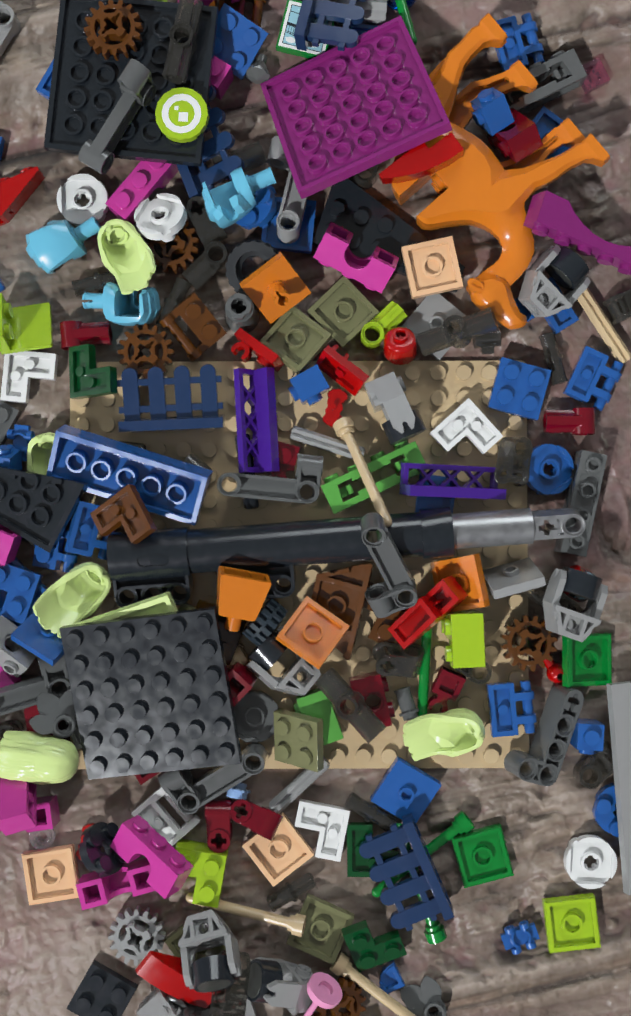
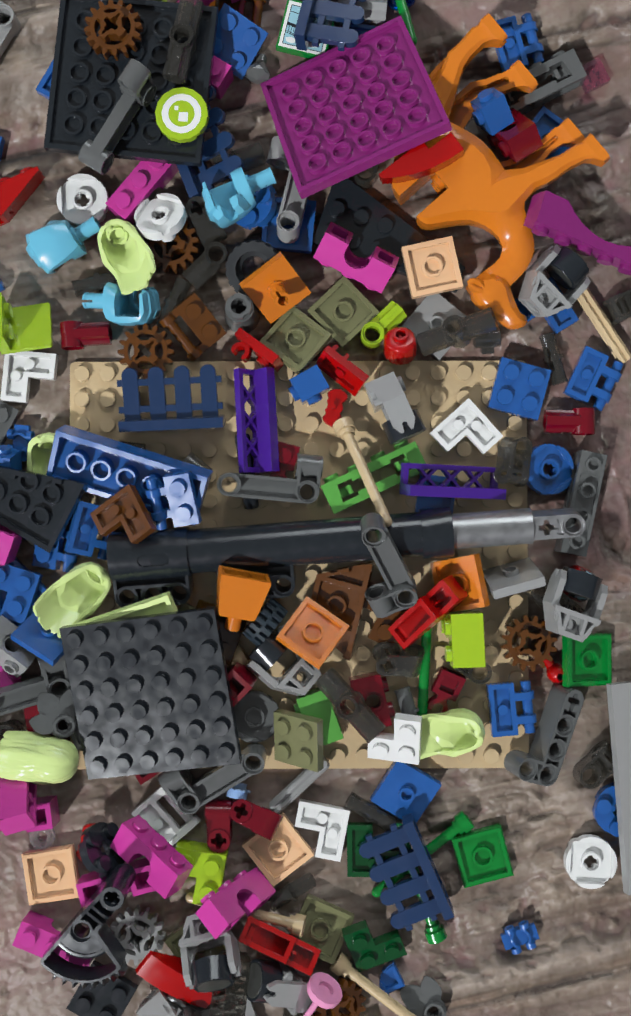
(37, 934): none -> dark pink arch
(85, 378): dark green plate -> none
(95, 939): none -> black arm
(181, 499): none -> plate
(233, 900): none -> dark pink arch
(280, 945): none -> red slope
(321, 441): light grey axle -> none
(401, 746): none -> white plate
(571, 923): lime plate -> none
(588, 736): blue brick -> none

